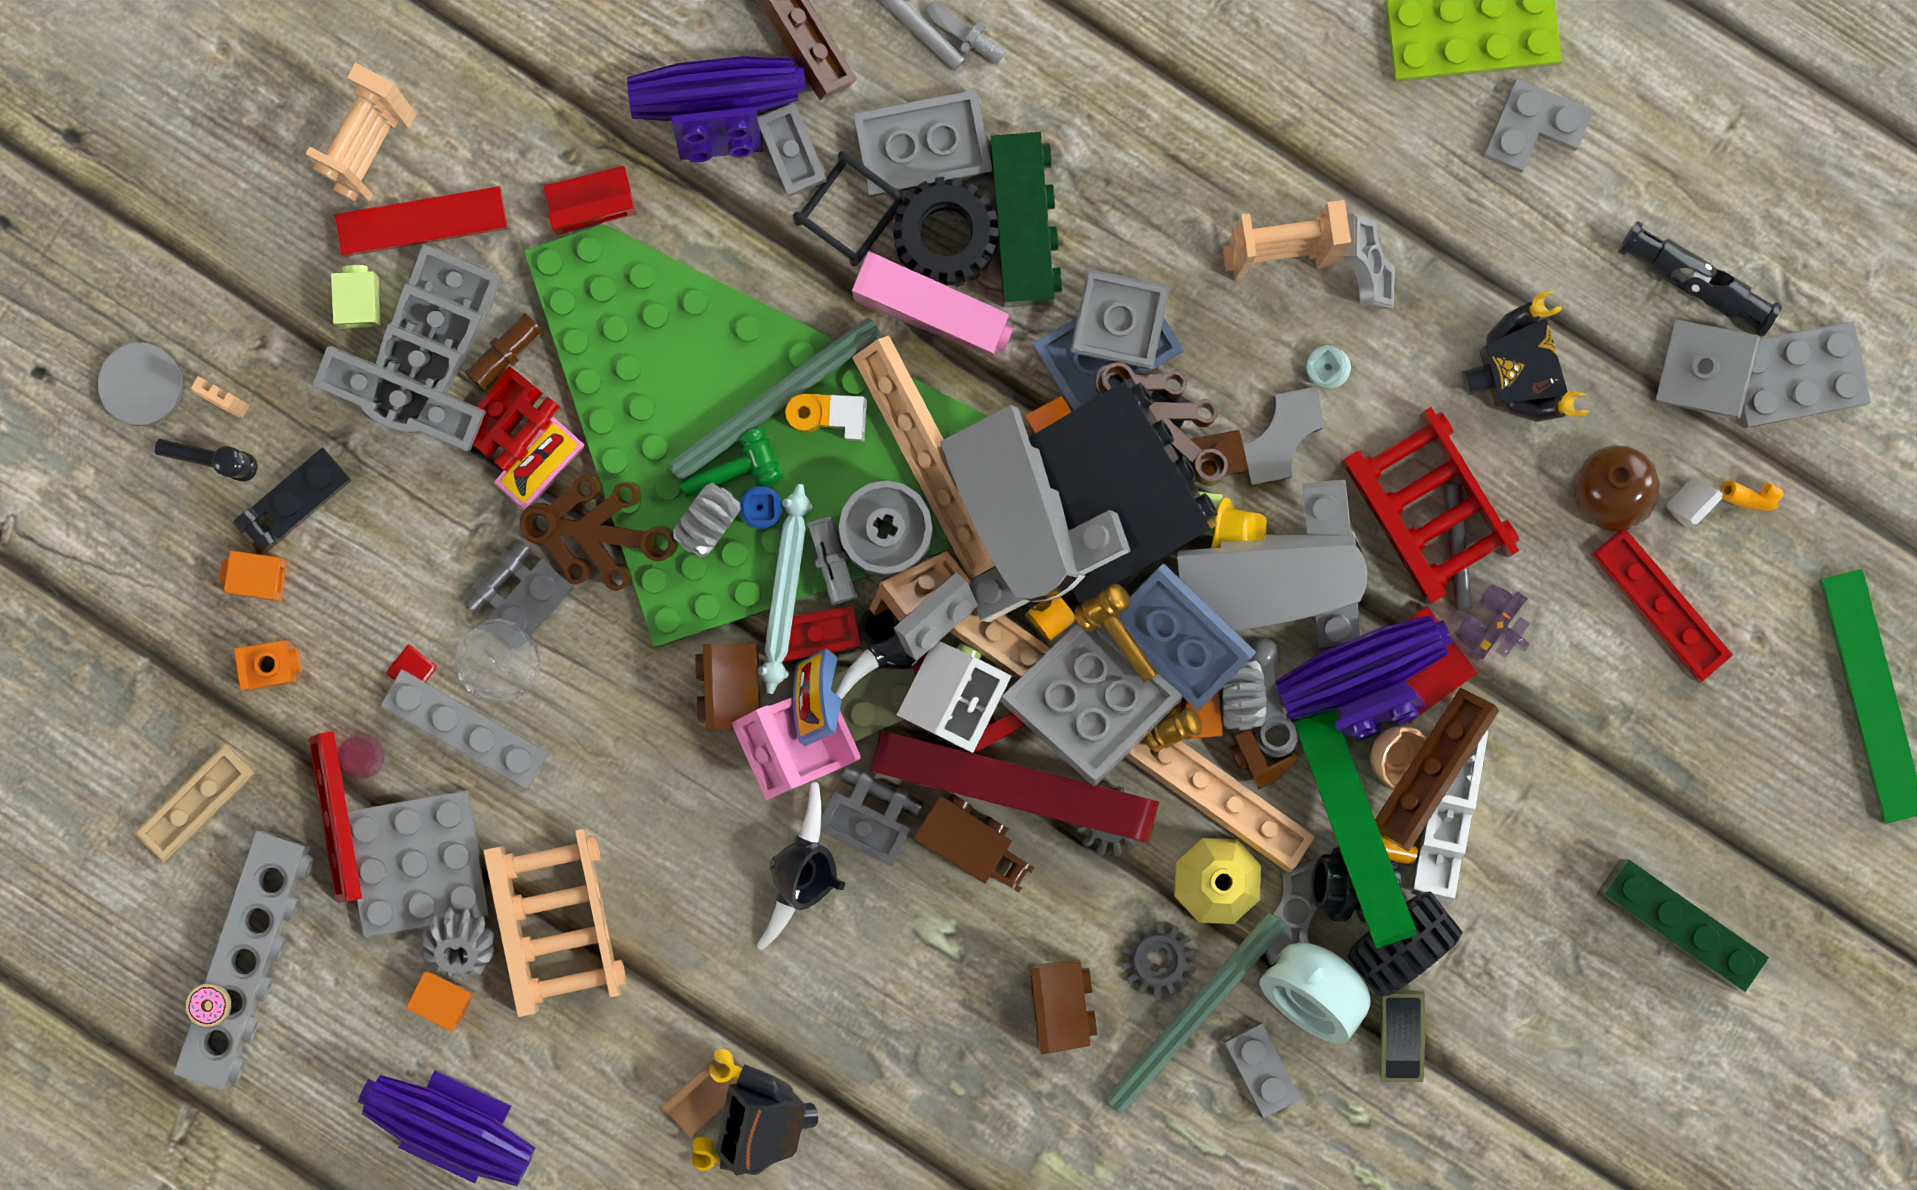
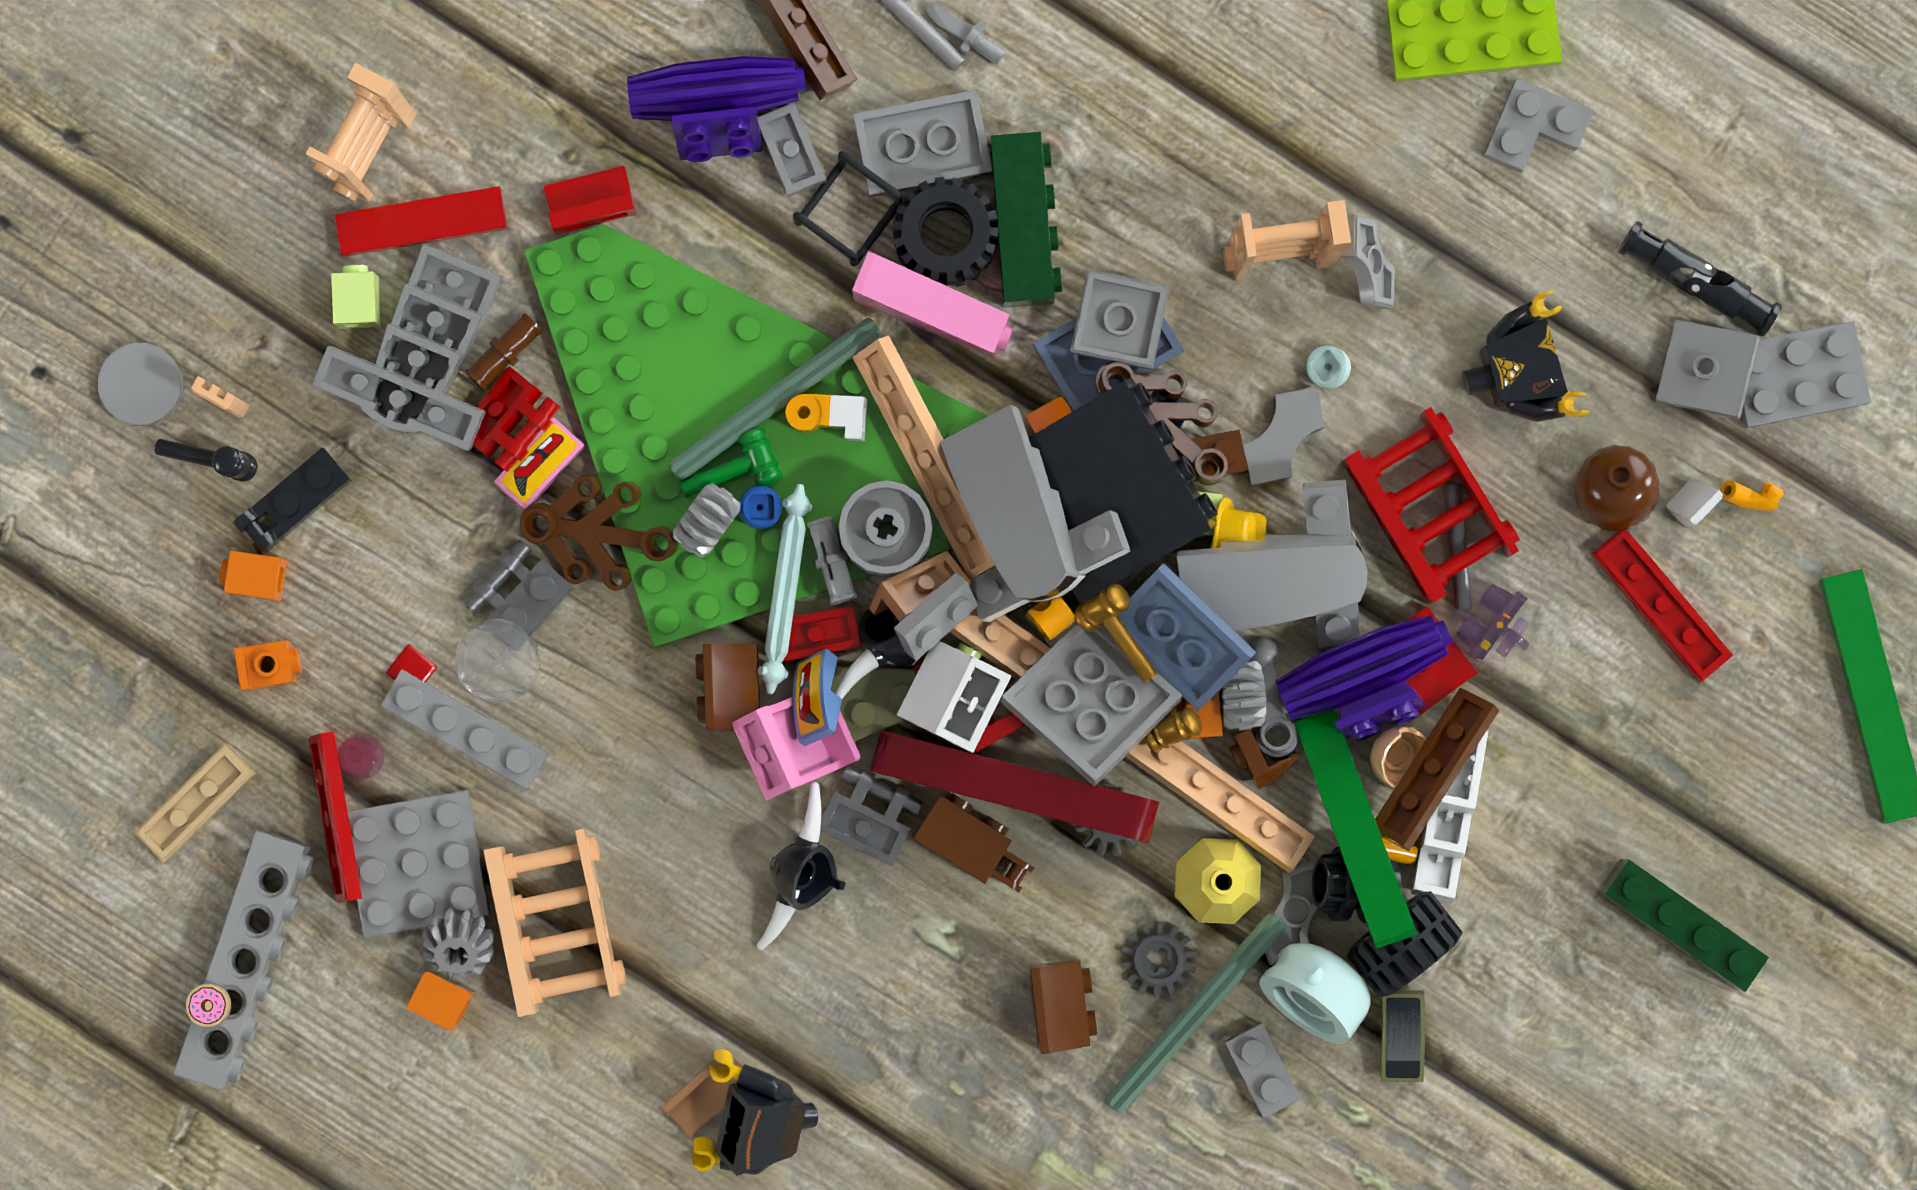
(449, 1126): dark purple plate -> none

